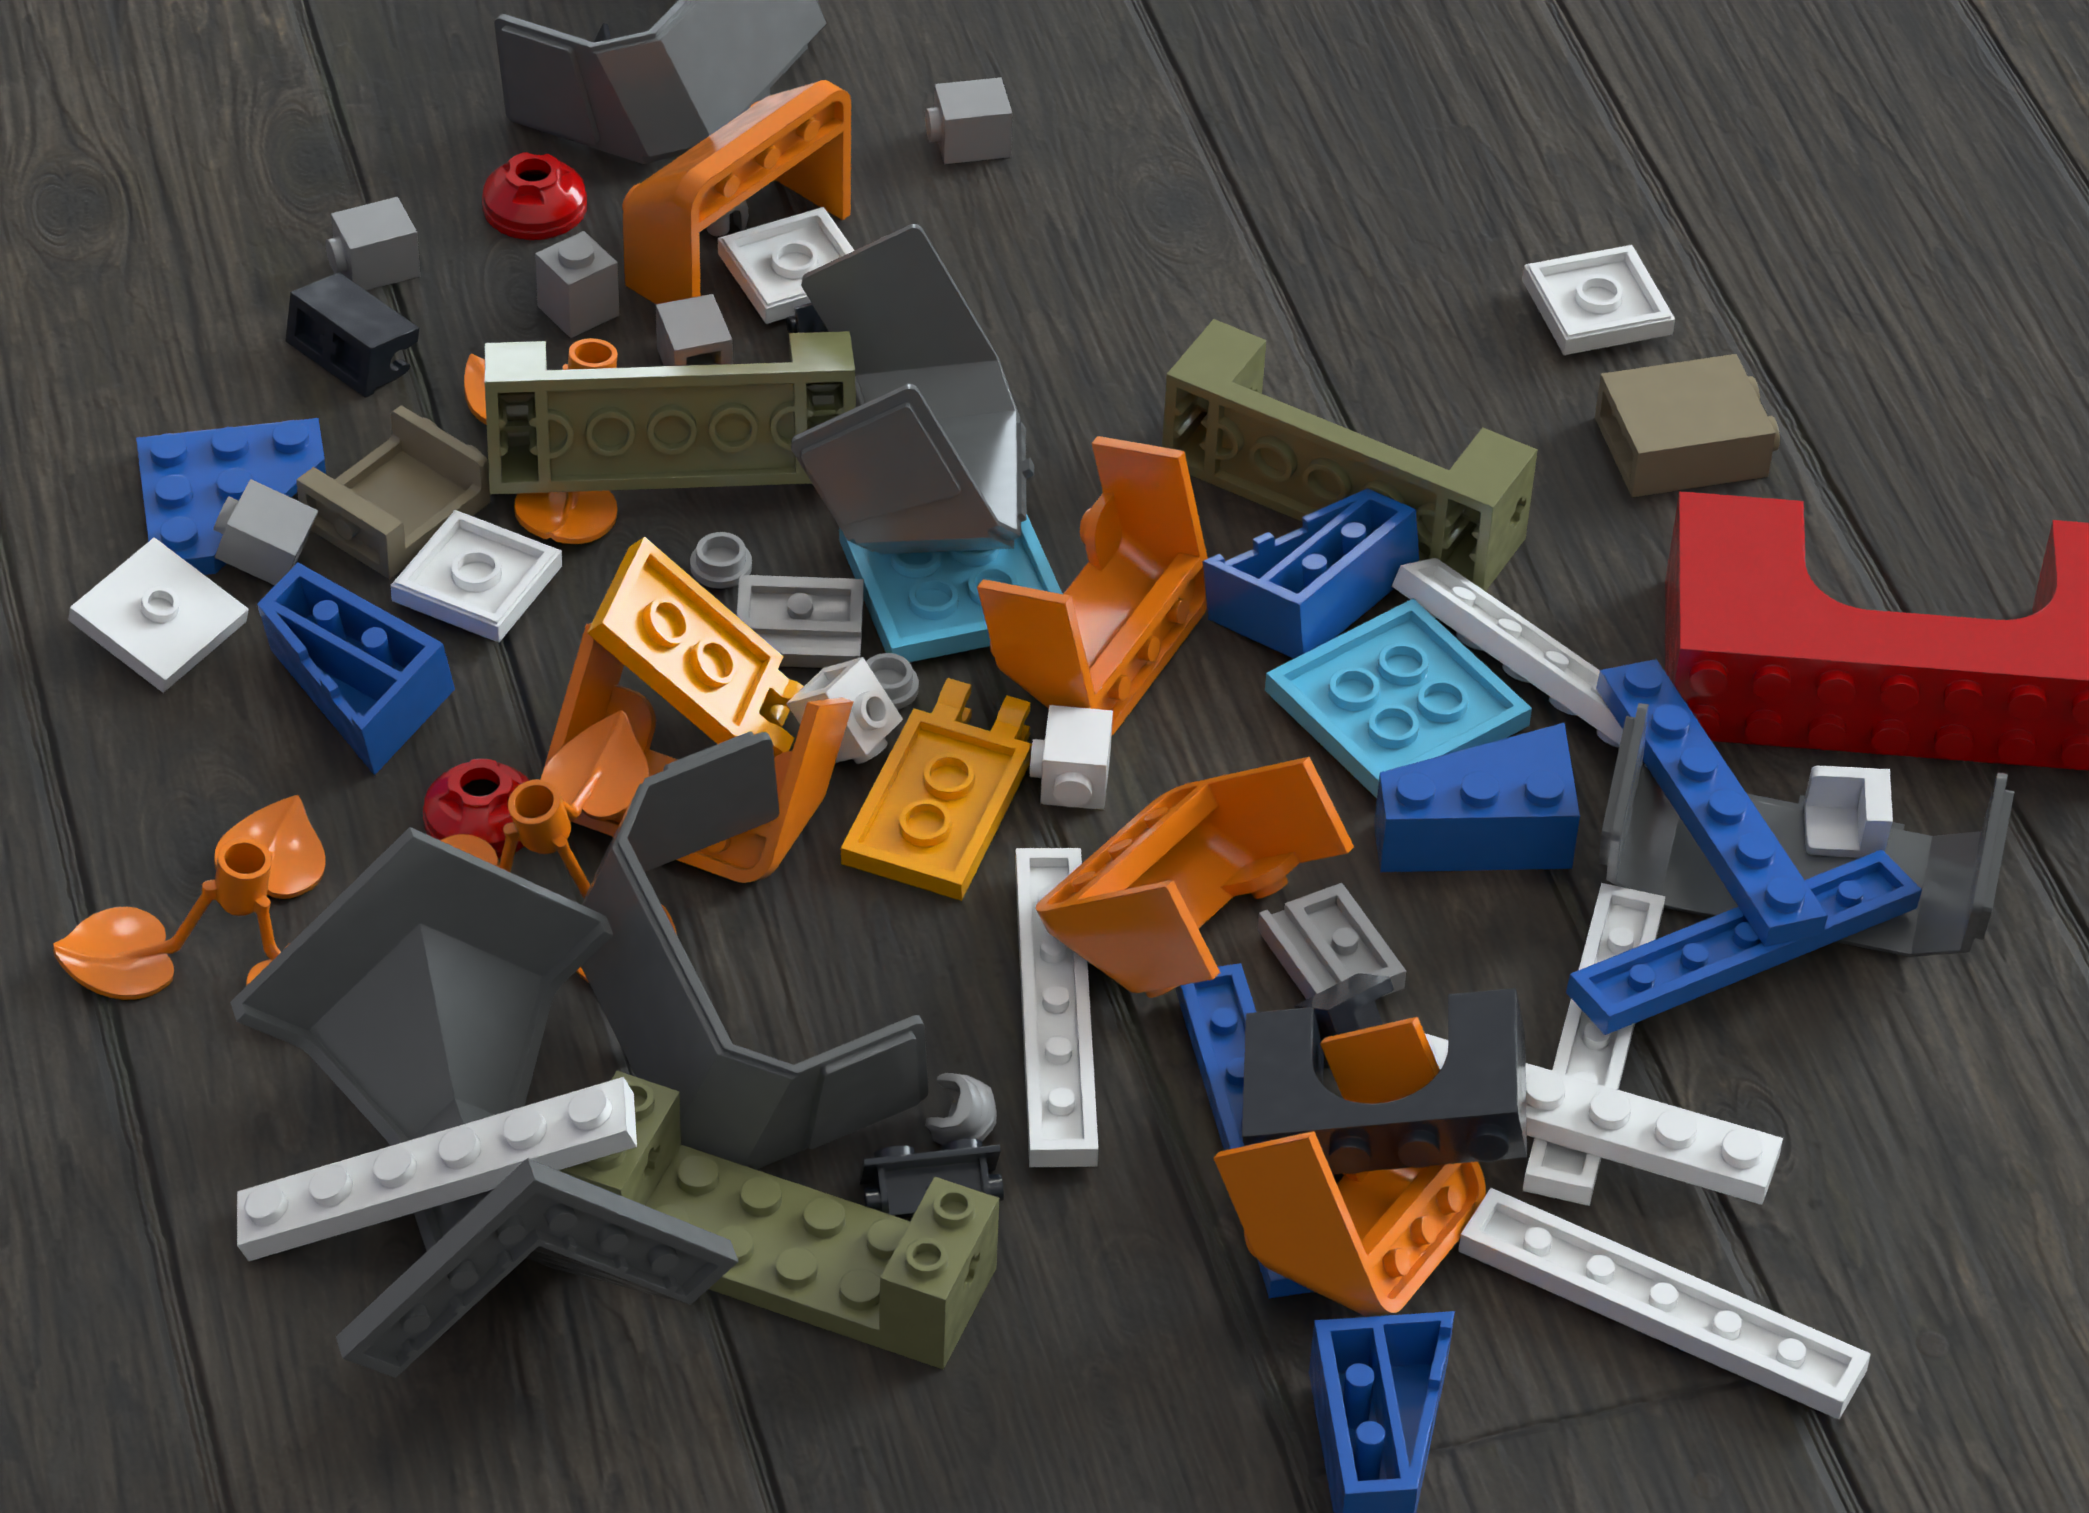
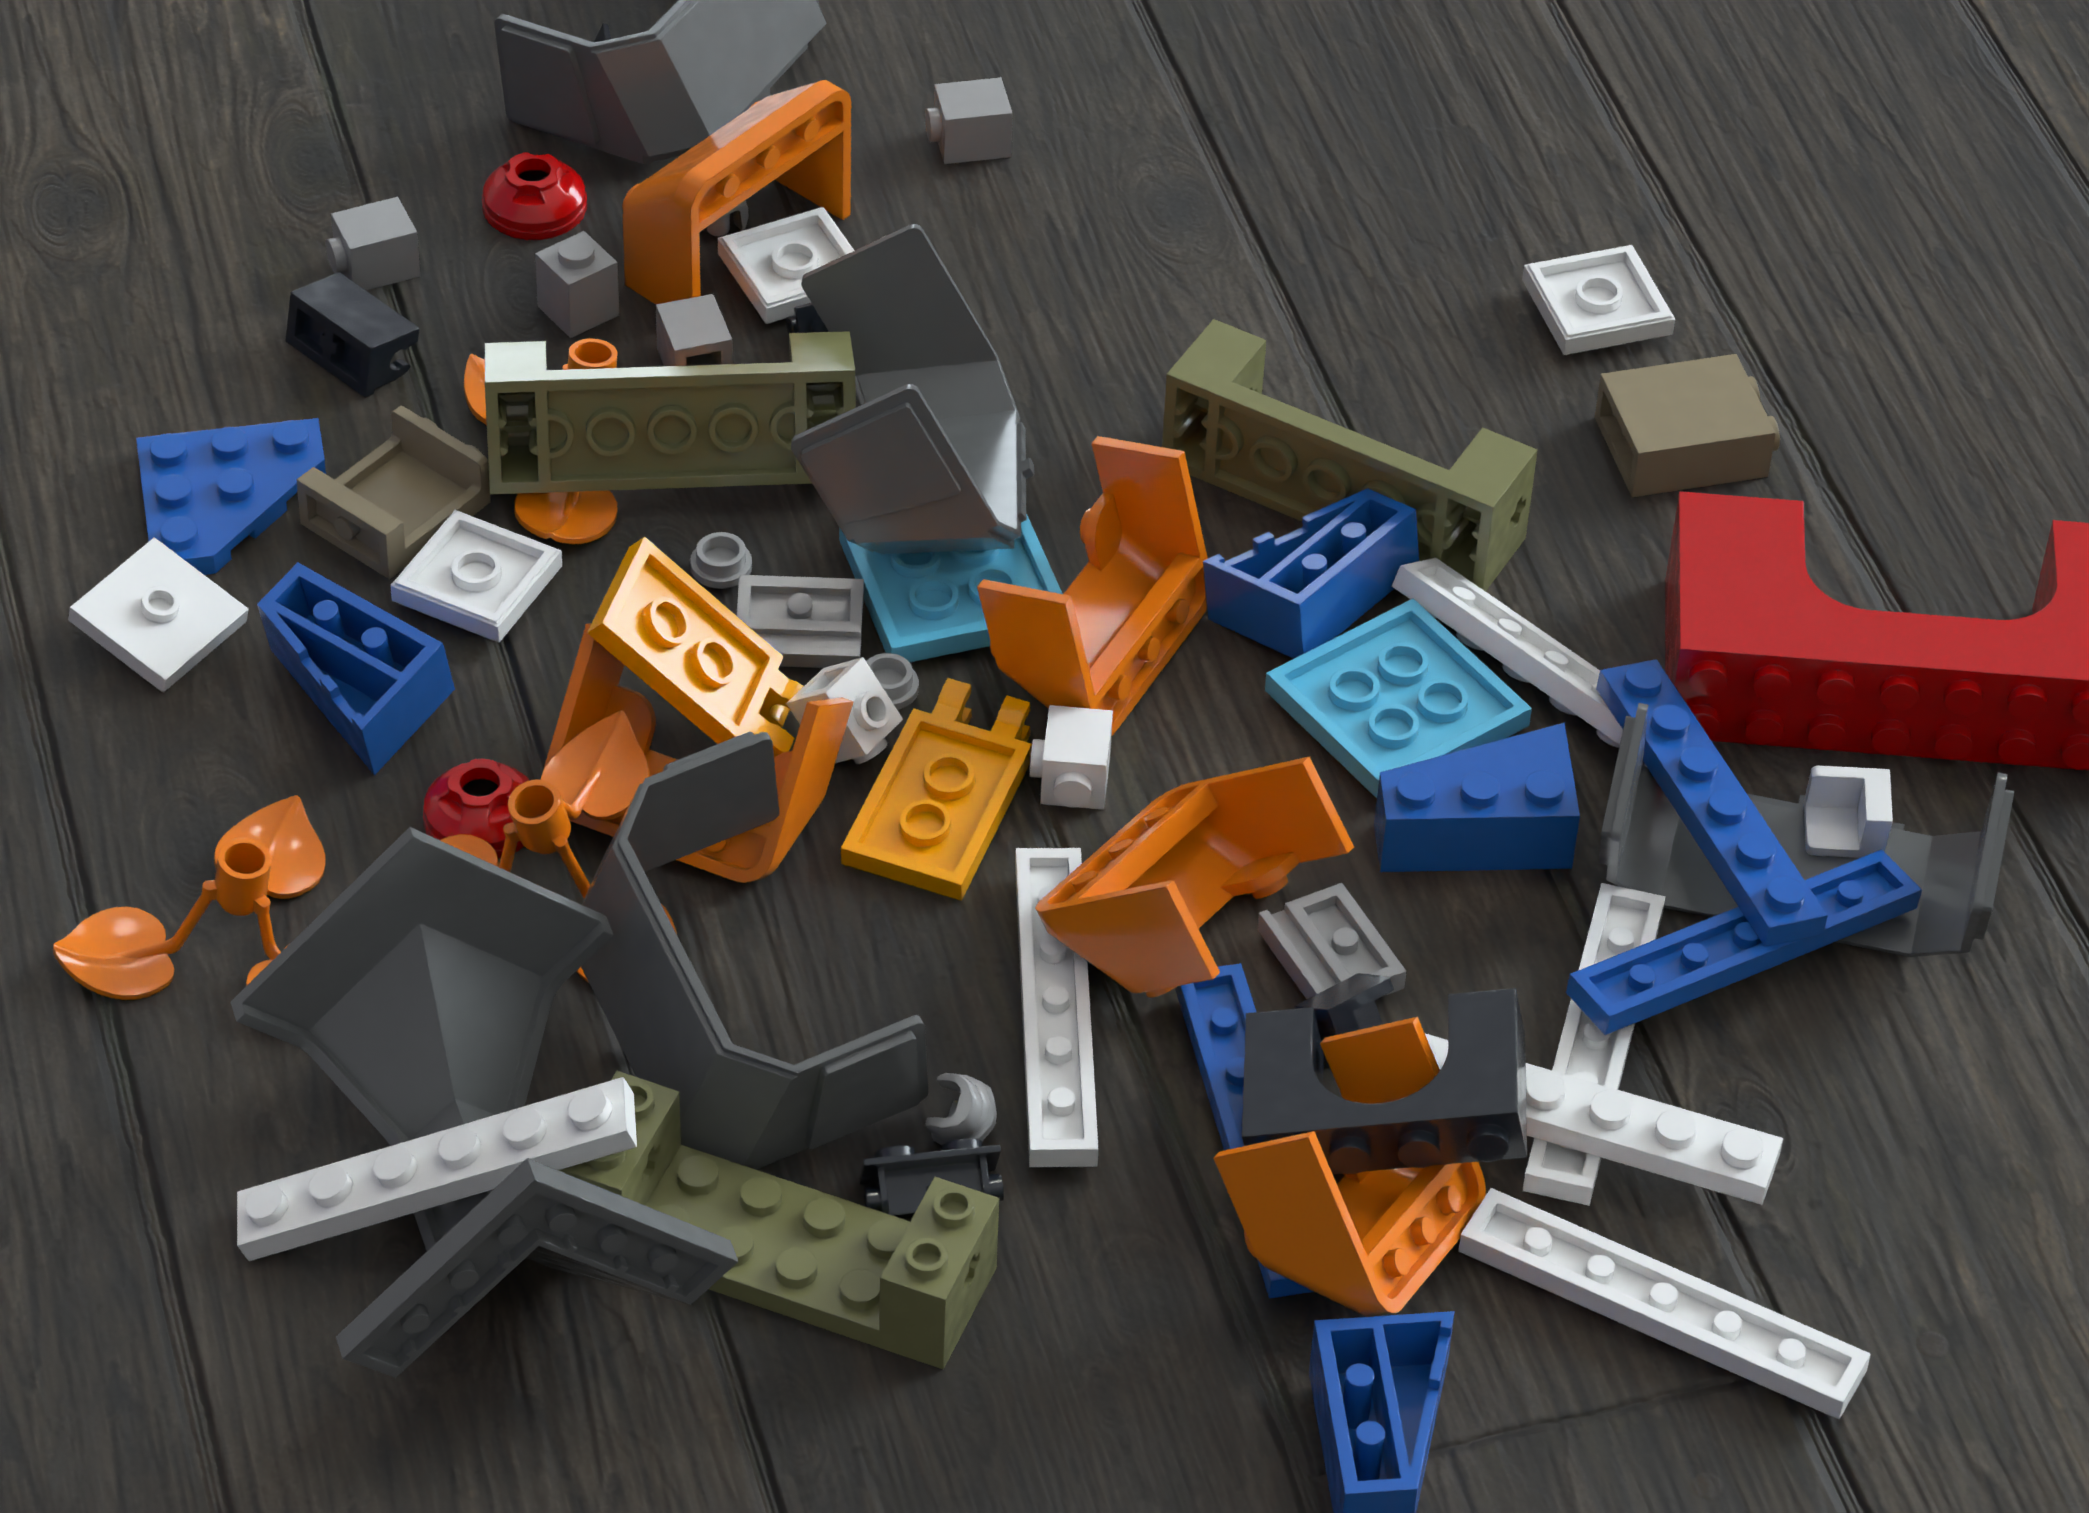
(263, 532): light grey brick -> none

